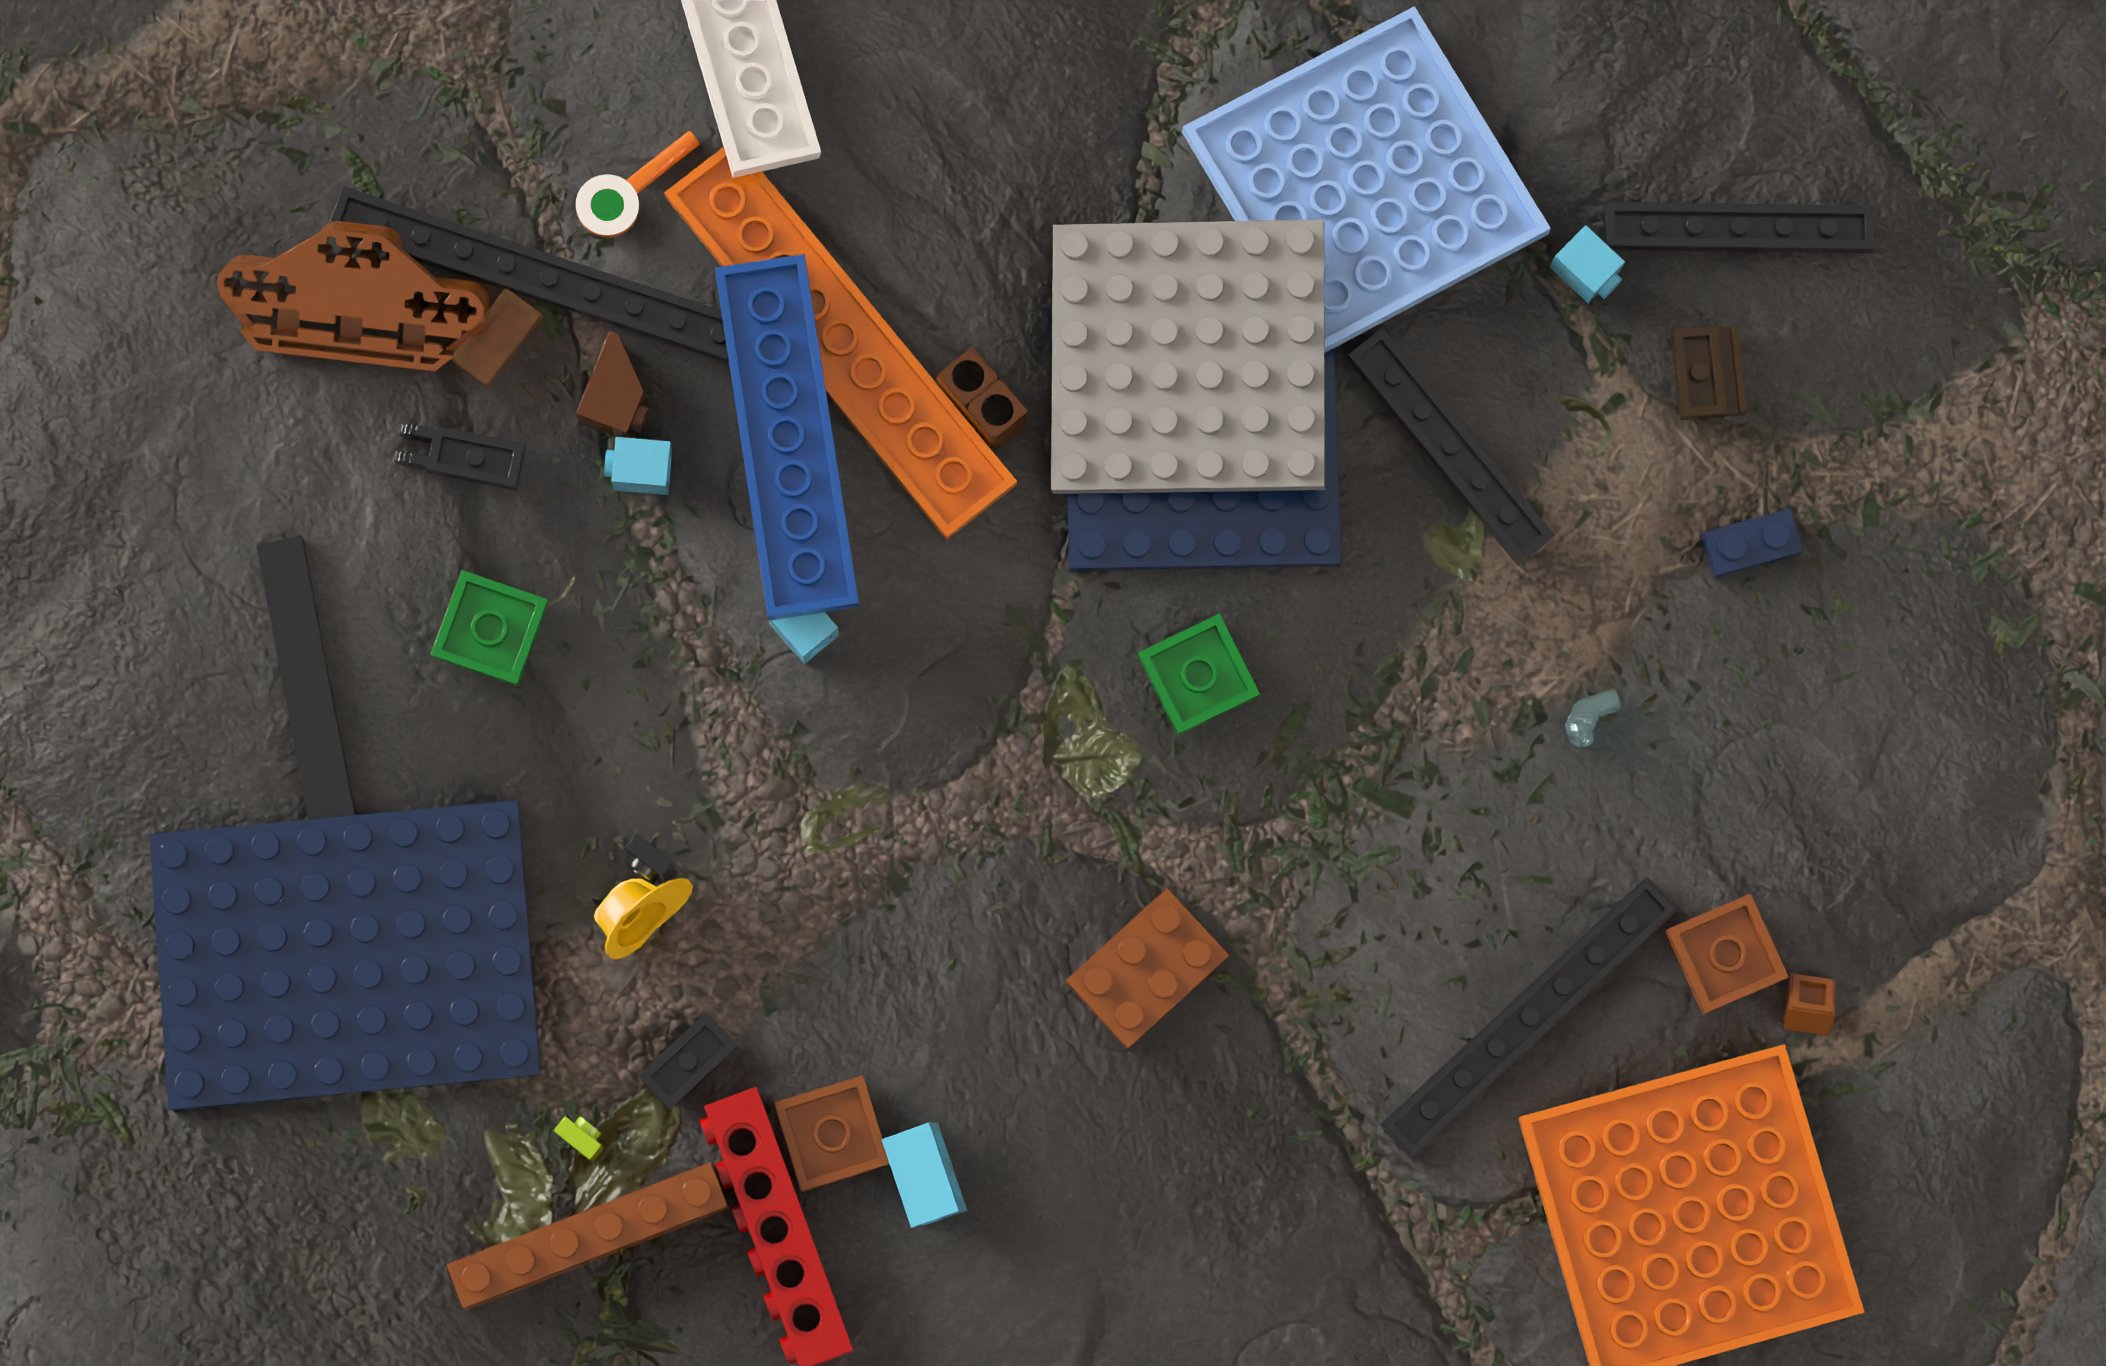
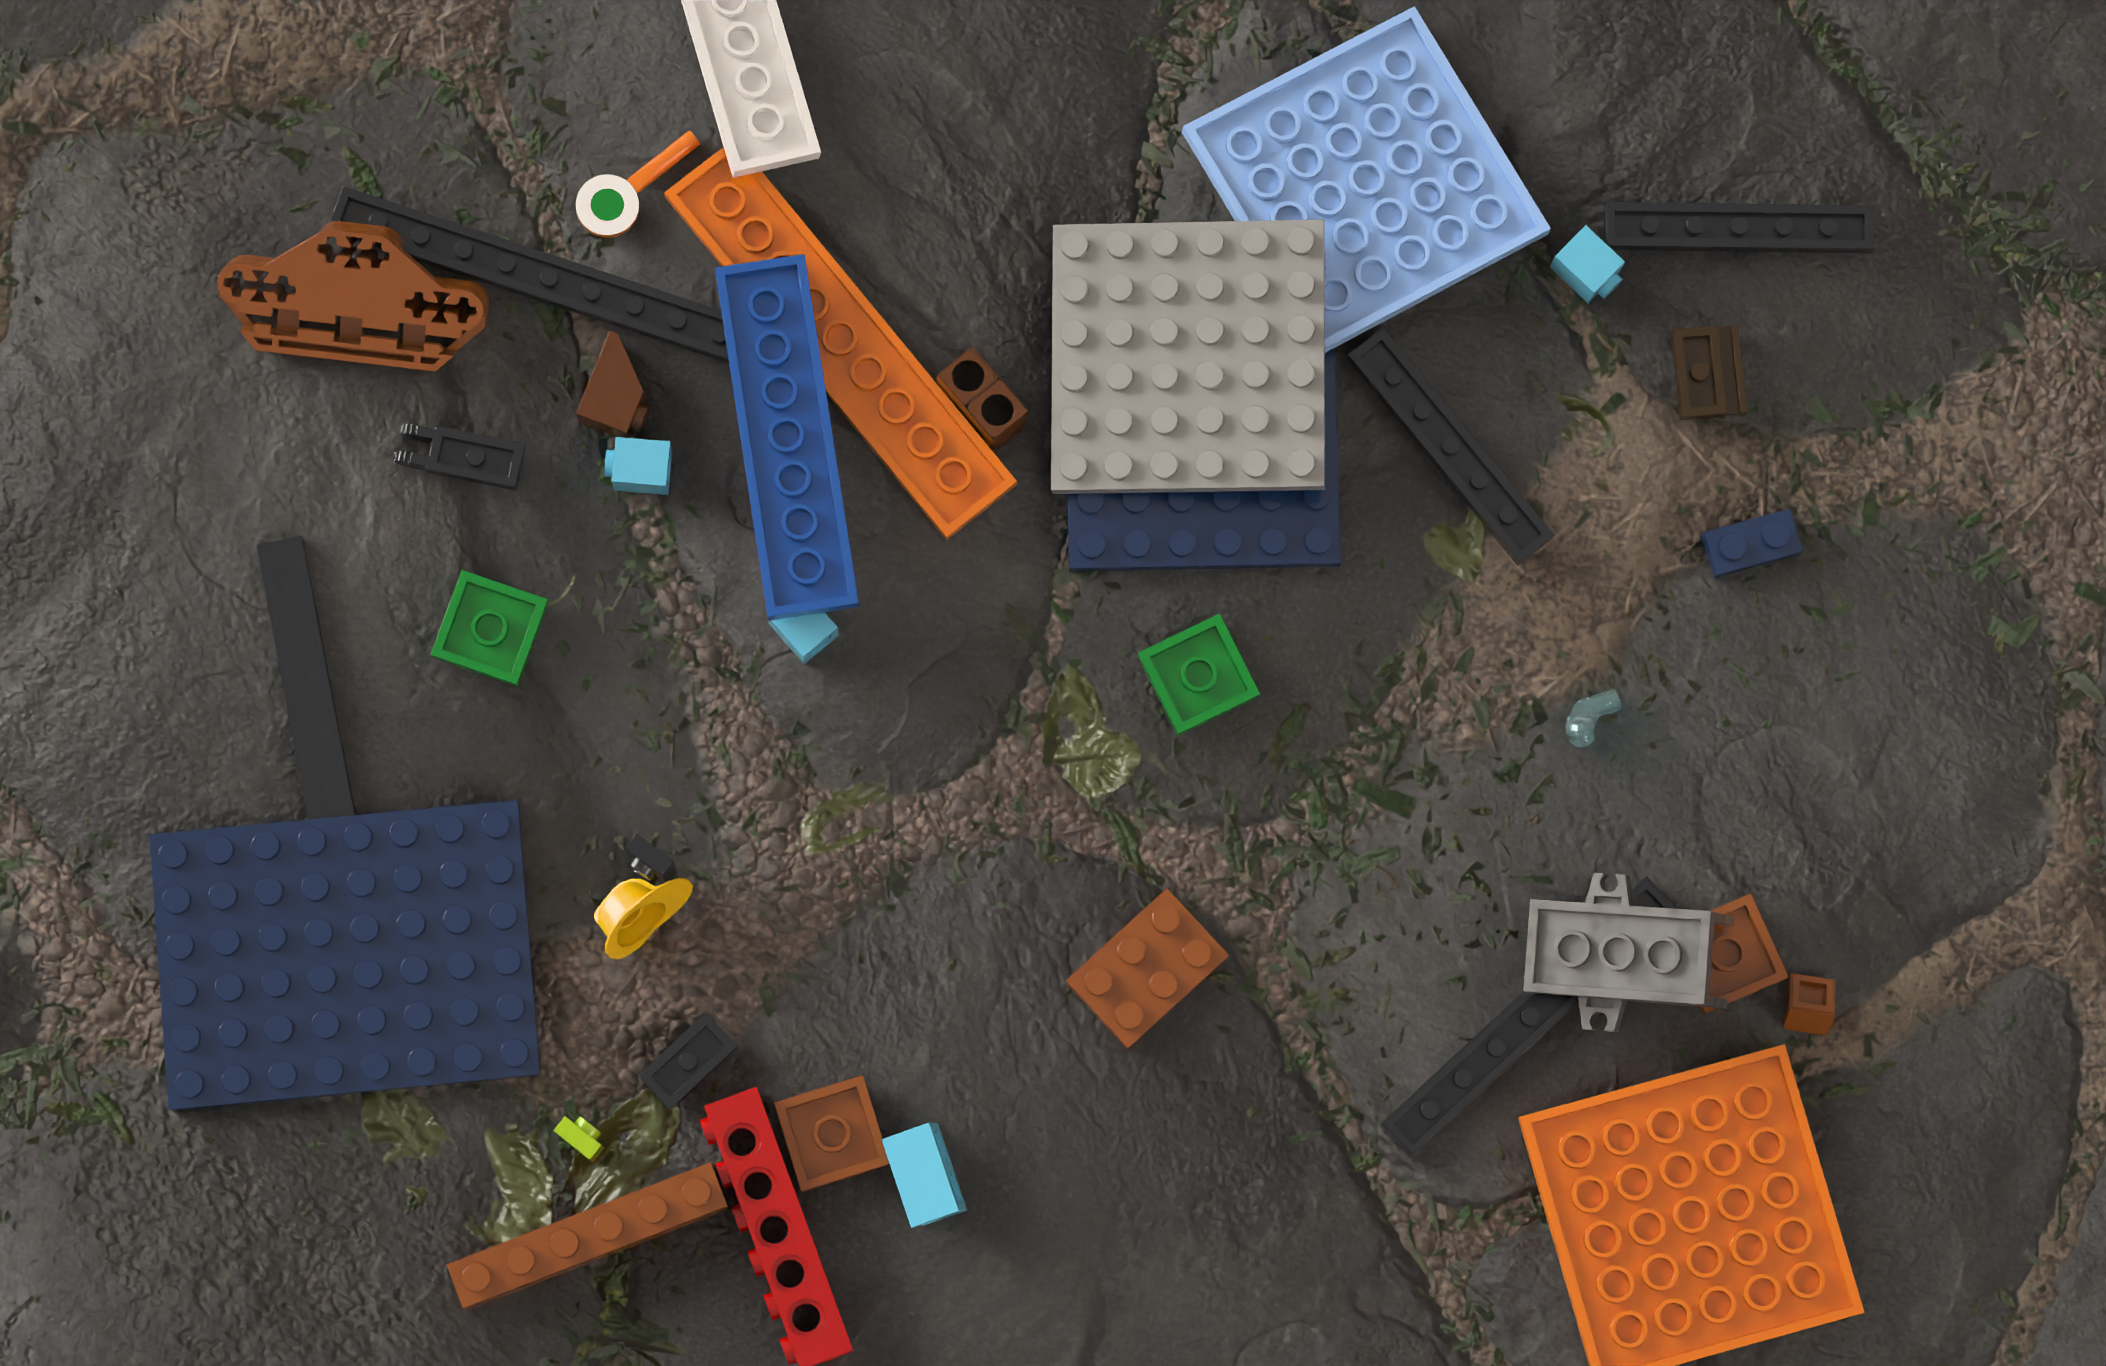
(497, 339): clear orange plate -> none
(1620, 952): none -> flat silver piece

